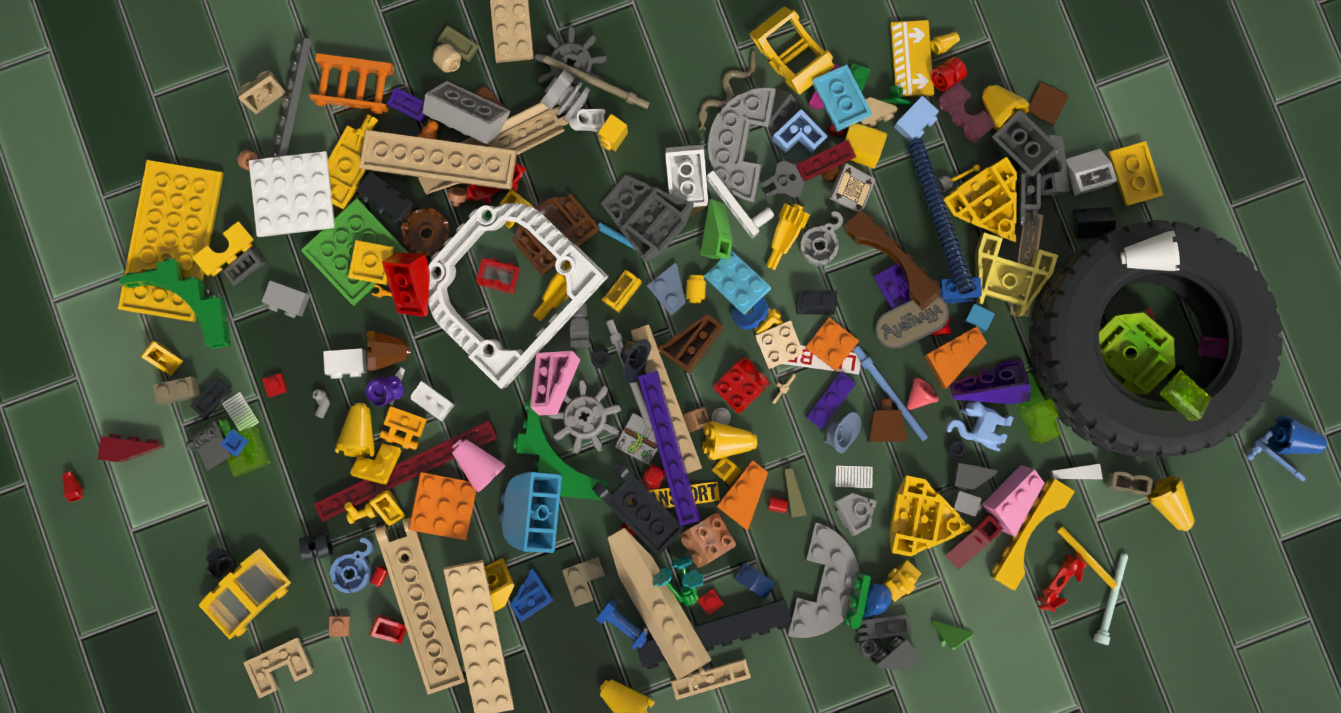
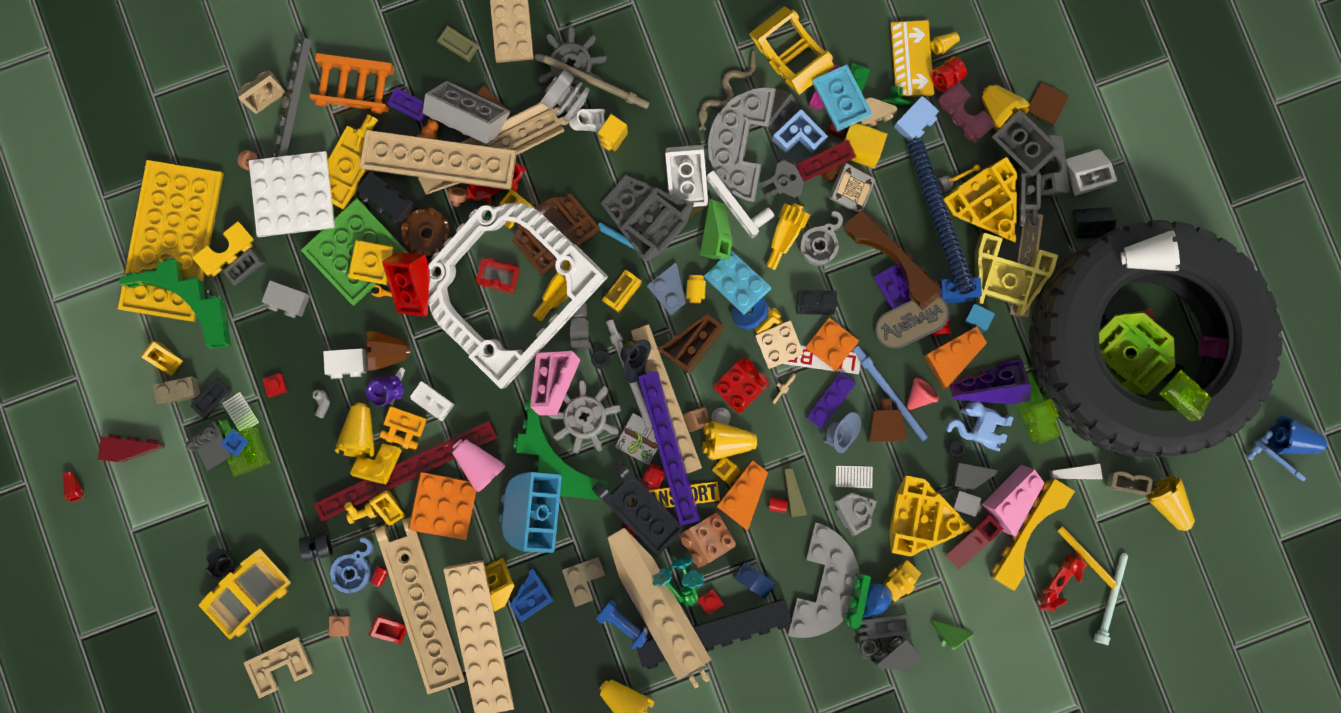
(446, 58): tan head -> none
(718, 677): tan plate -> none
(1135, 173): yellow plate -> none

